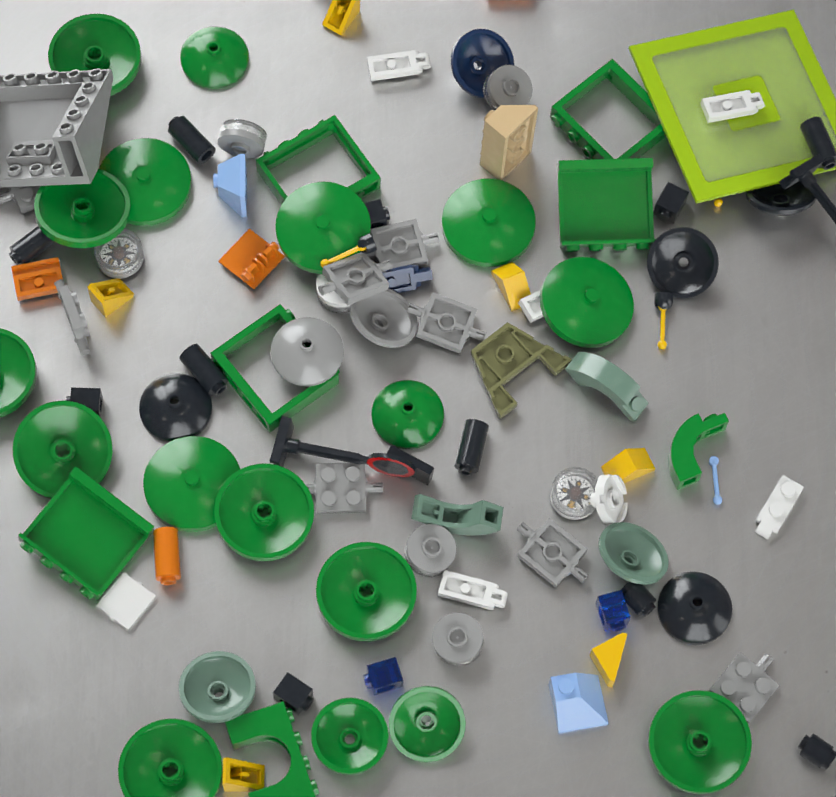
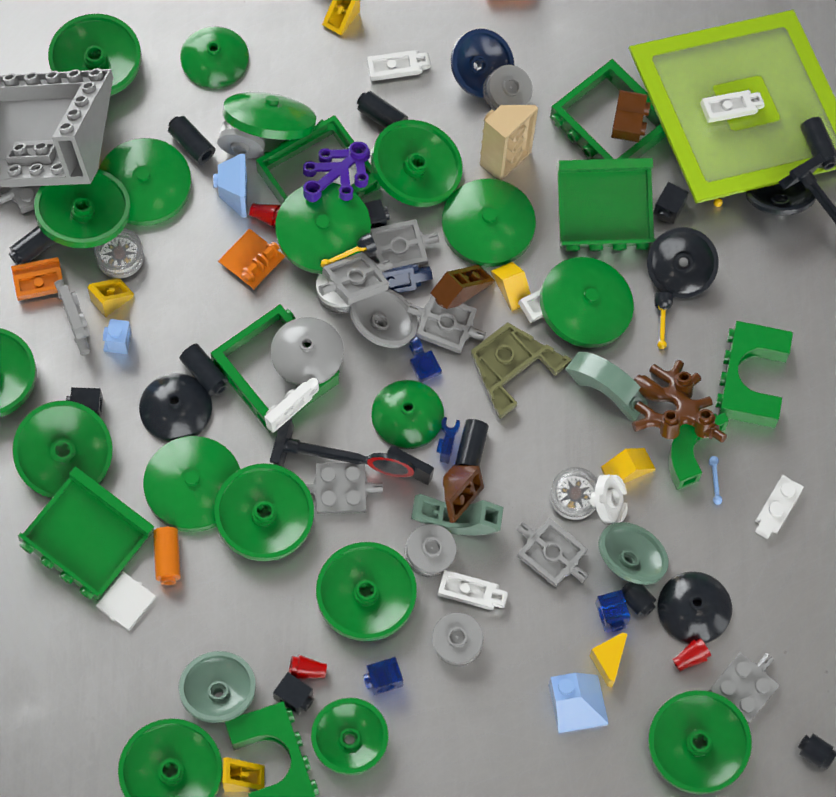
(117, 336): none -> light blue brick
(265, 212): none -> red cone
(269, 115): none -> green dish
(292, 403): none -> white hinge
(307, 668): none -> red cone
(356, 154): none -> dark purple plant
(379, 109): none -> black brick
(416, 163): none -> green dish
(424, 364): none -> clear blue plate
(431, 739): green dish -> none
(446, 445): none -> clear blue plate
(460, 286): none -> reddish brown slope
(461, 487): none -> reddish brown slope
(629, 116): none -> reddish brown brick
(679, 394): none -> reddish brown plant
(692, 655): none -> red cone
(738, 400): none -> green arch

